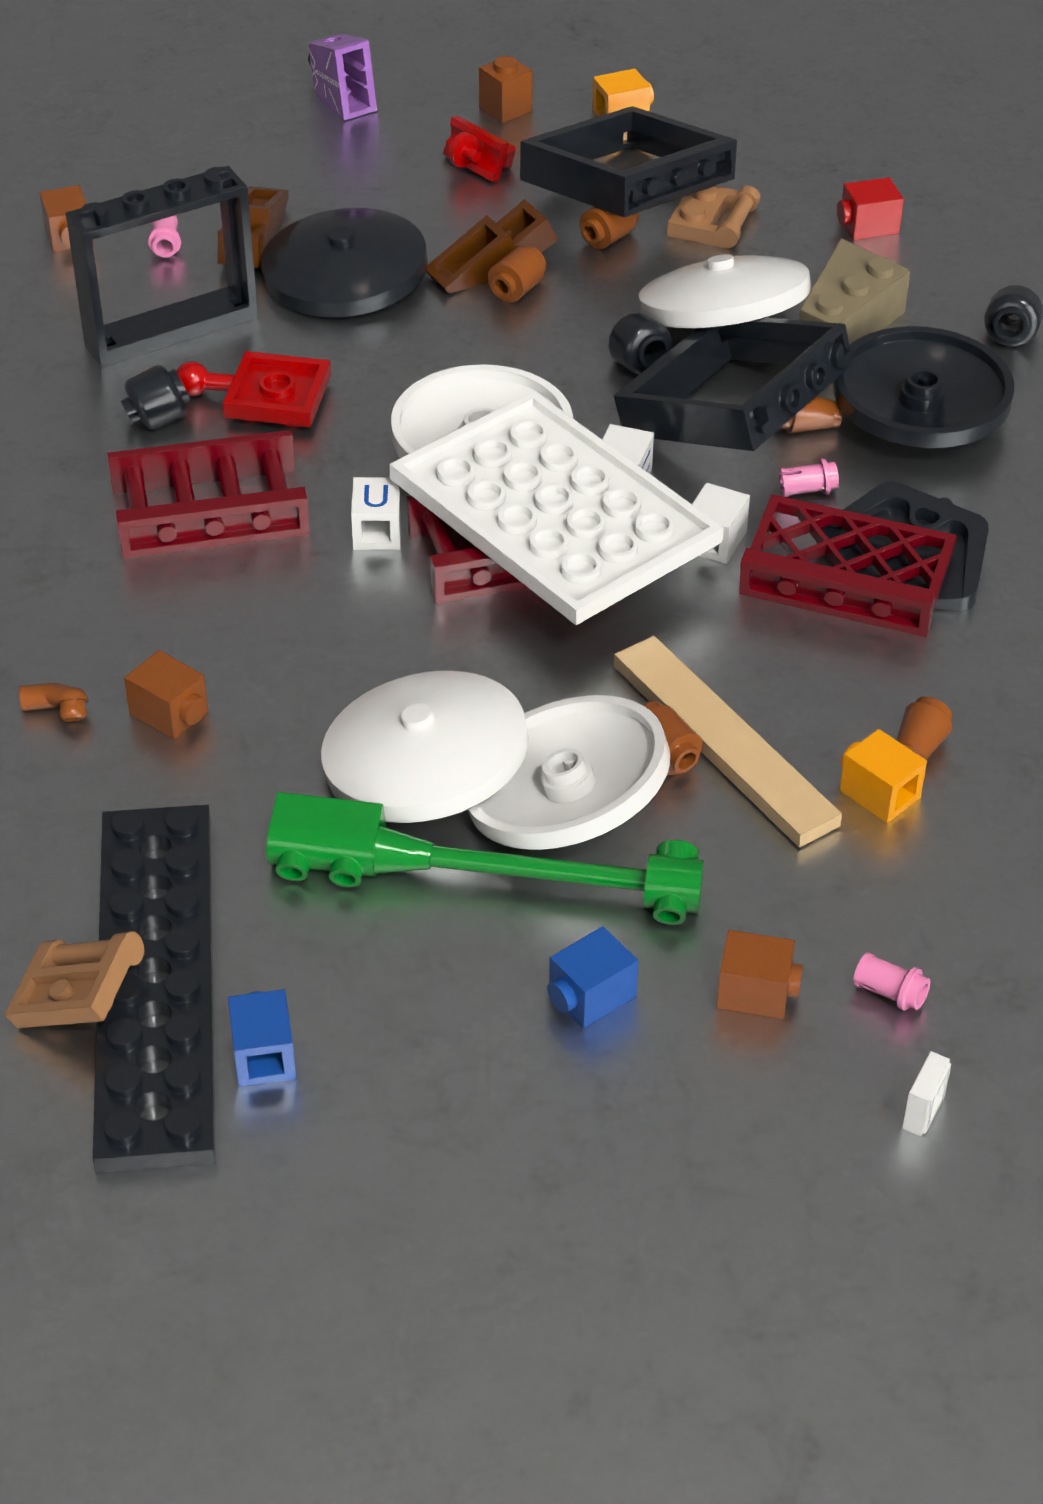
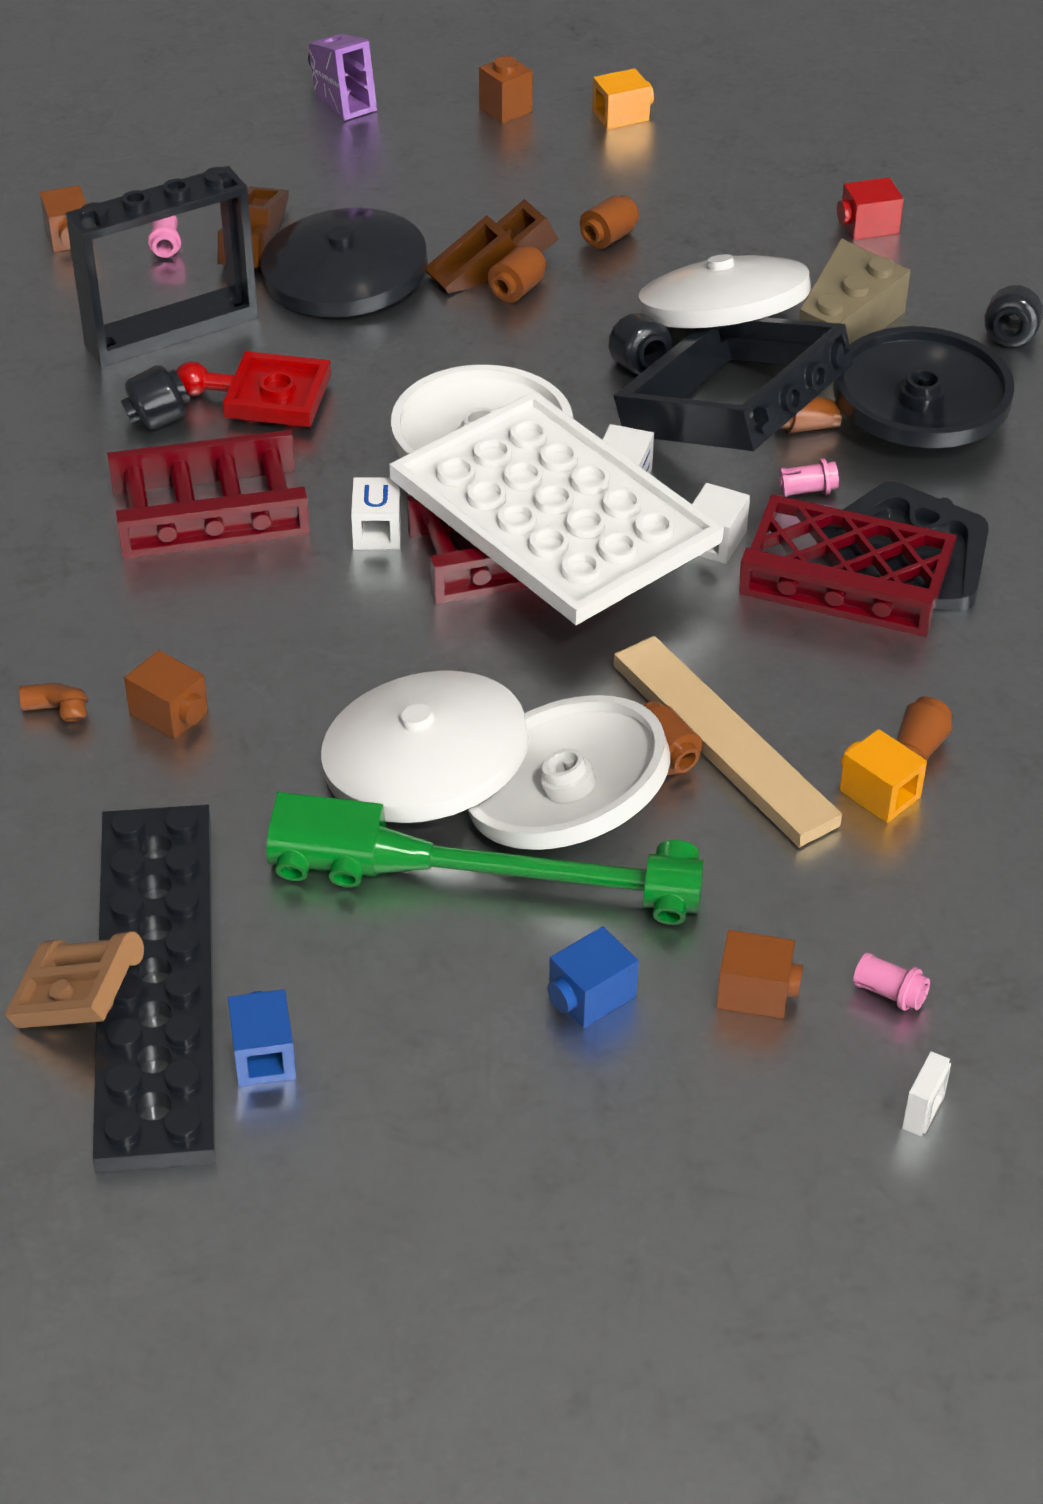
(478, 149): red hips -> none
(687, 163): black window -> none
(699, 213): medium nougat plate -> none

